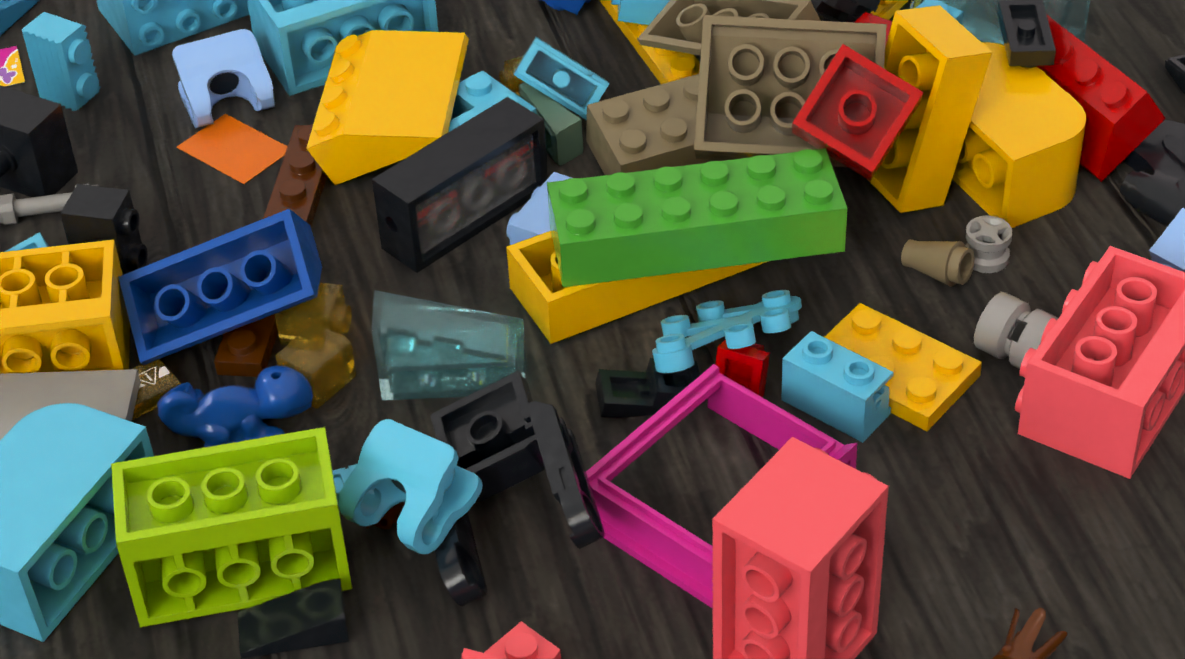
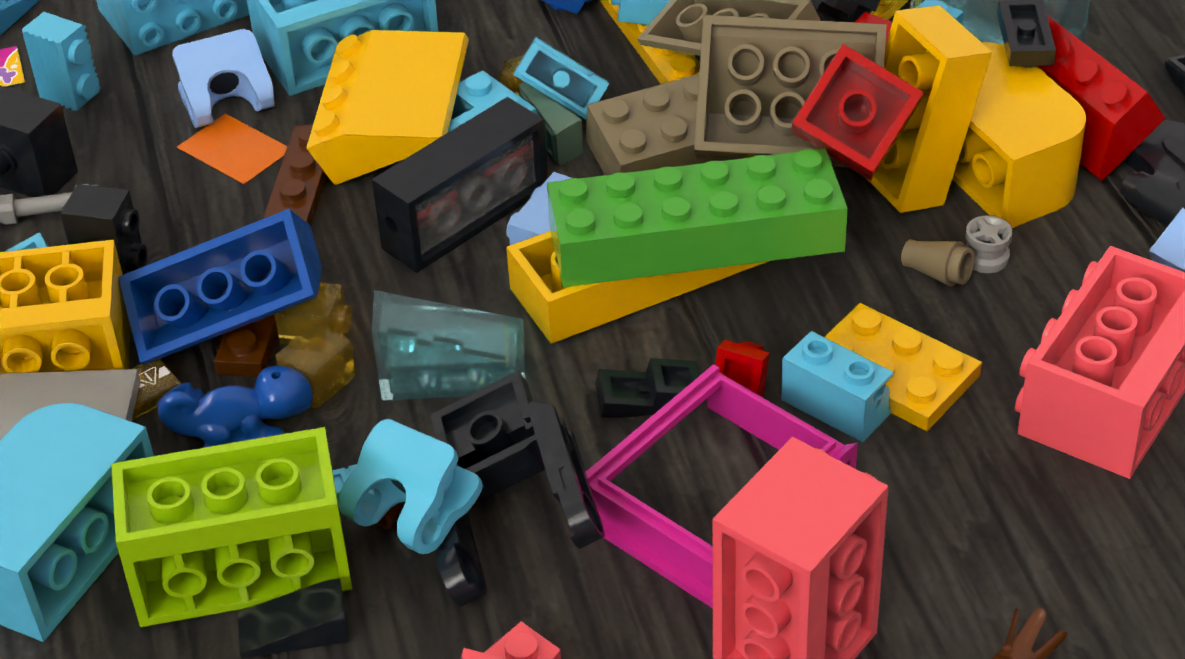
(674, 351): medium azure plant -> none
(1010, 328): light grey wheel -> none

